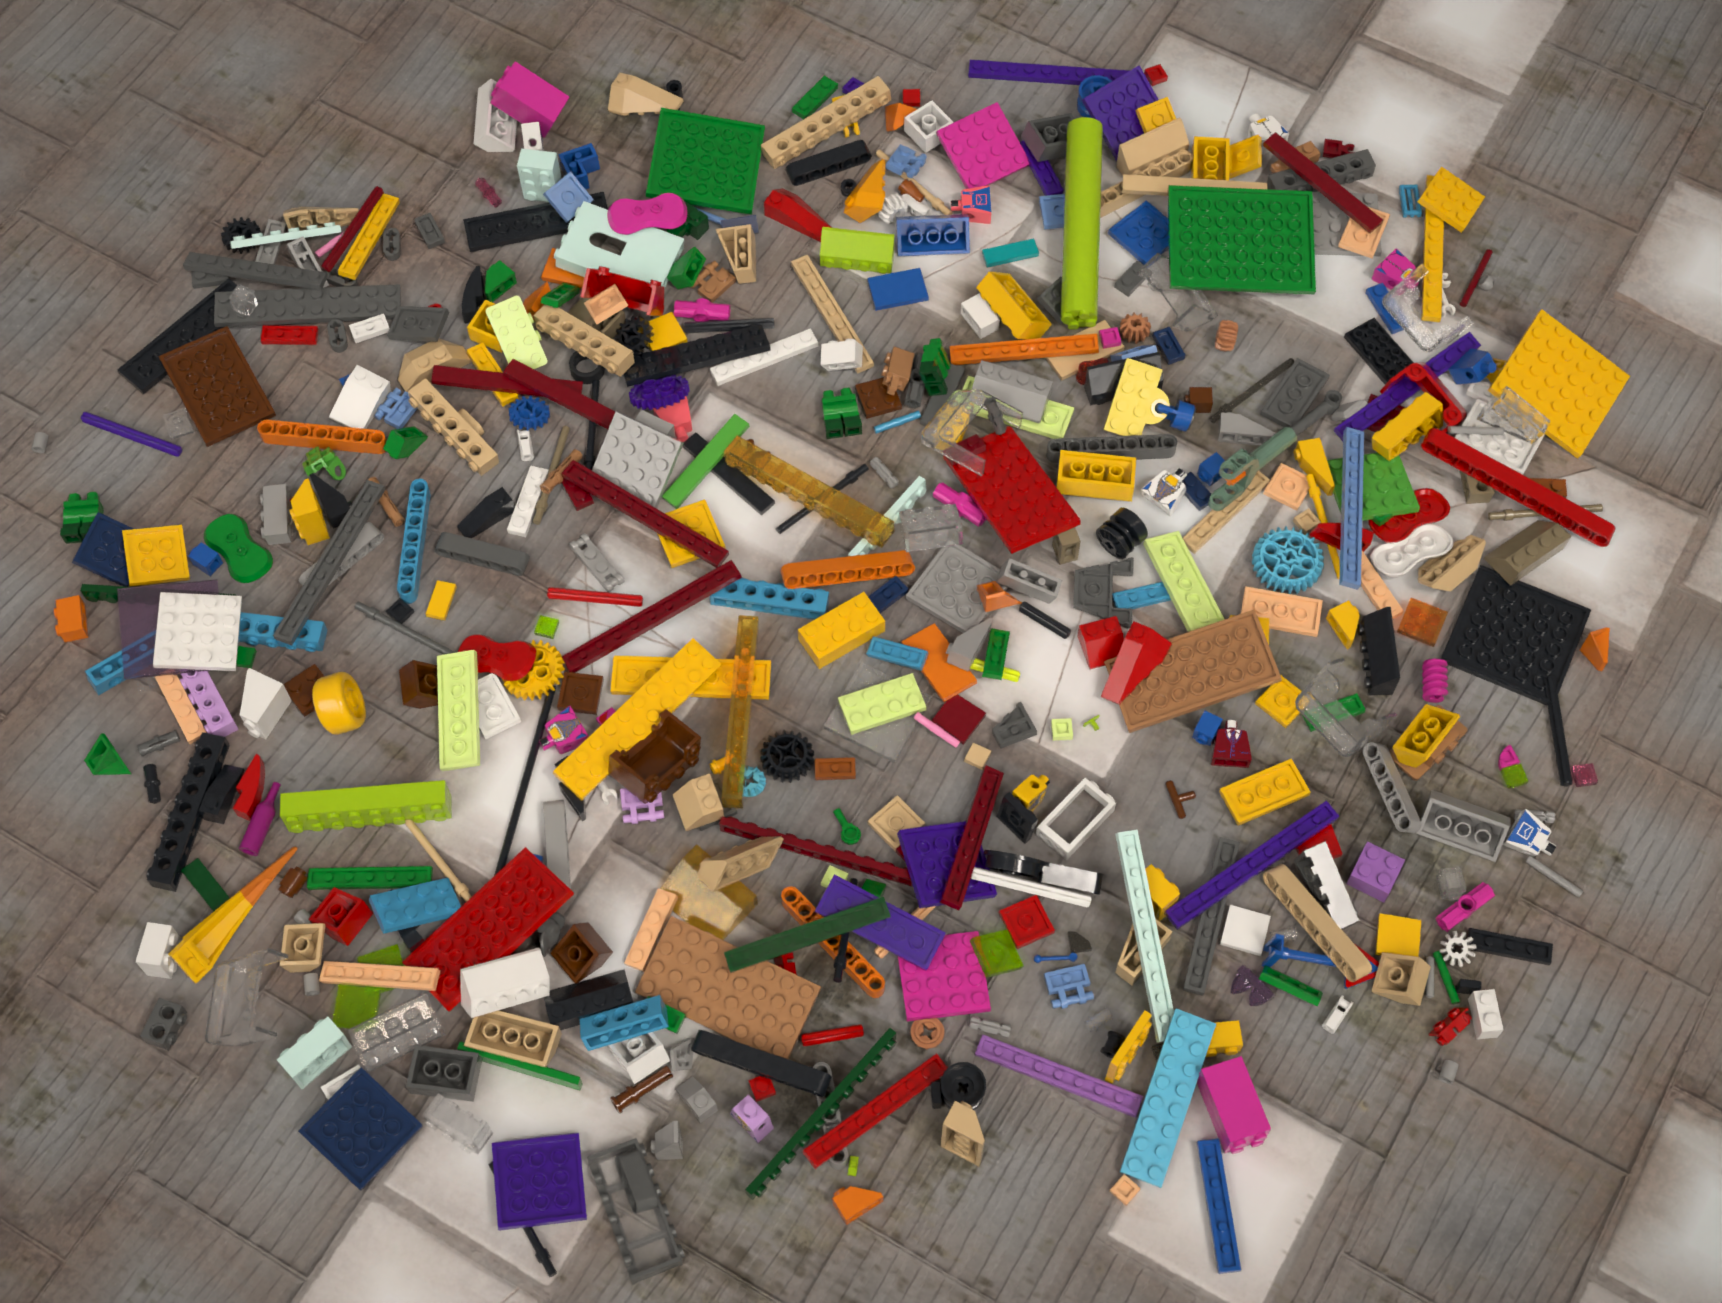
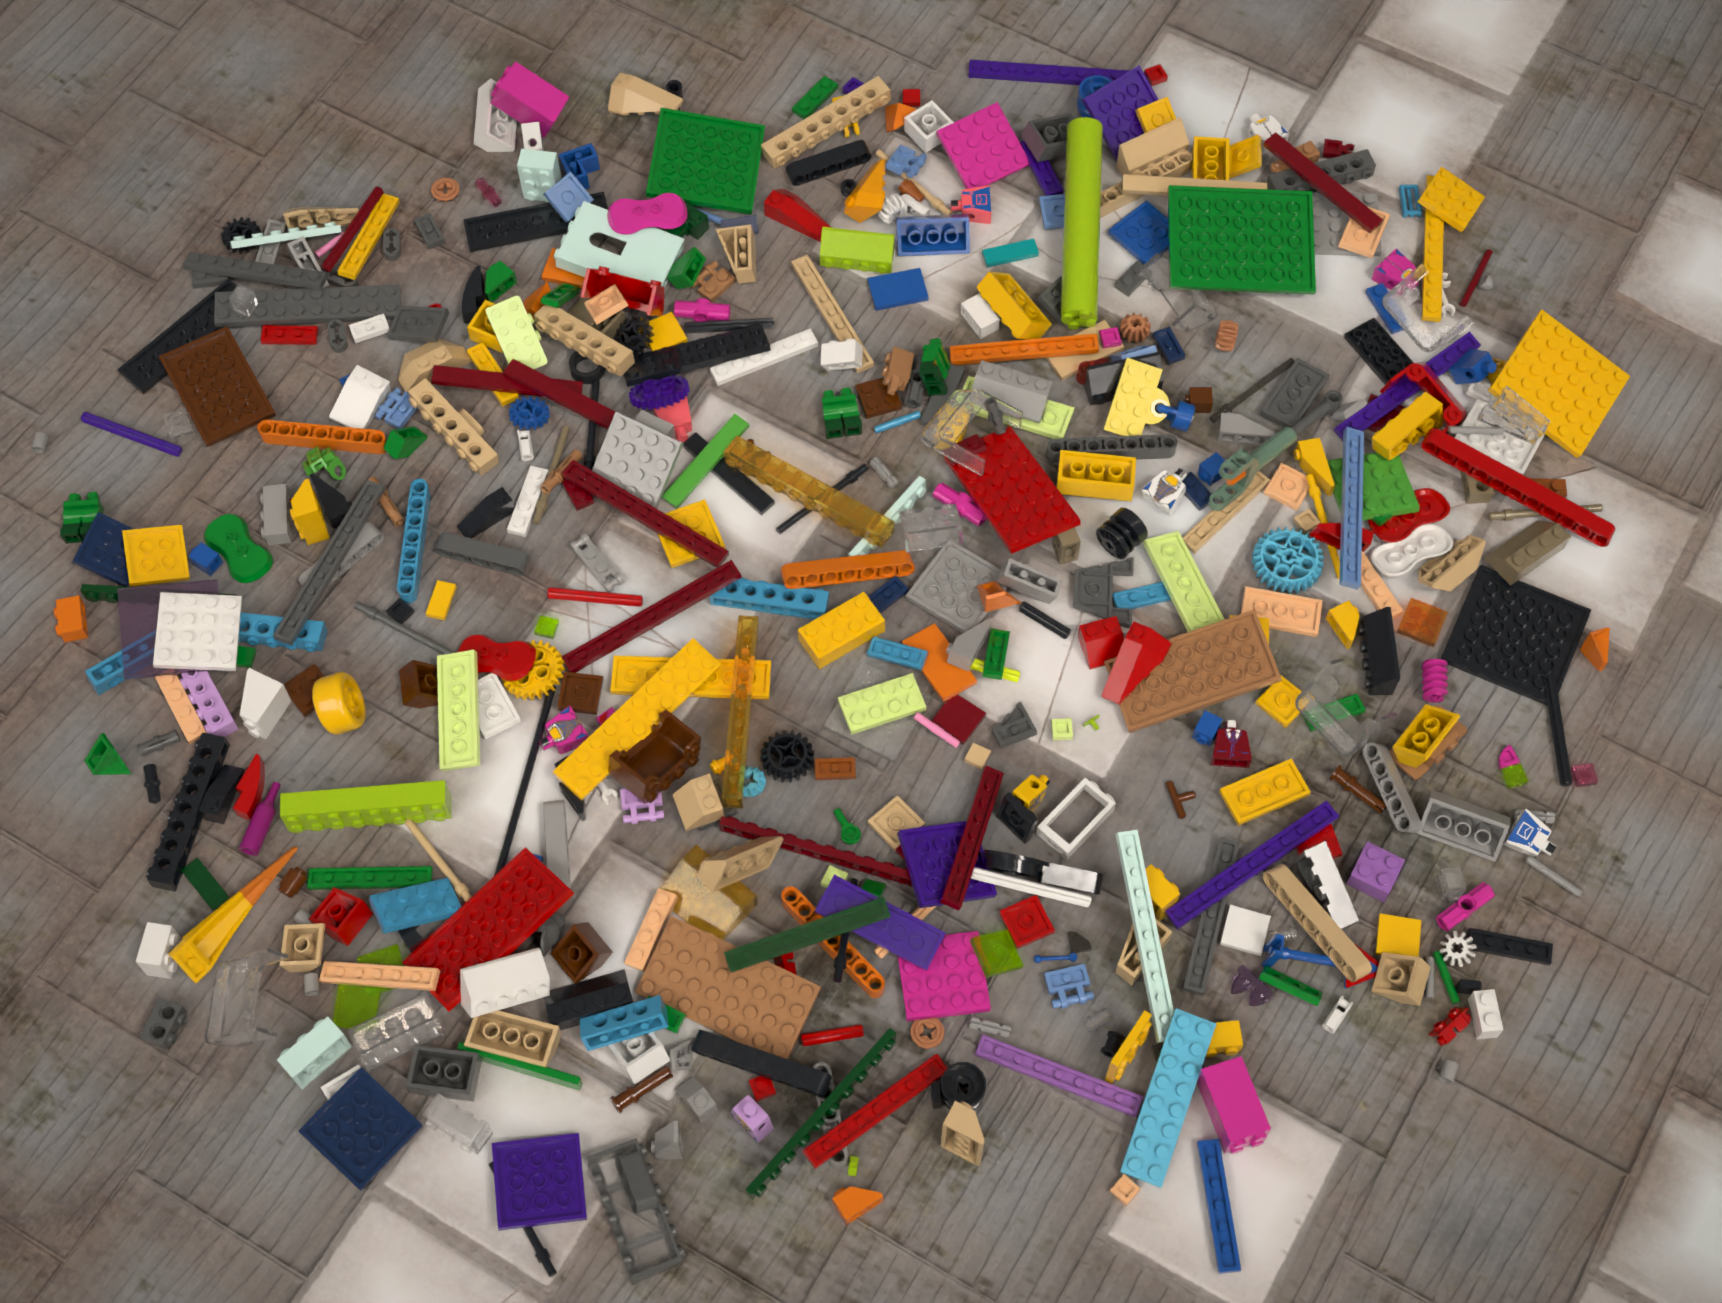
(439, 186): none -> nougat gear
(1350, 784): none -> reddish brown pin

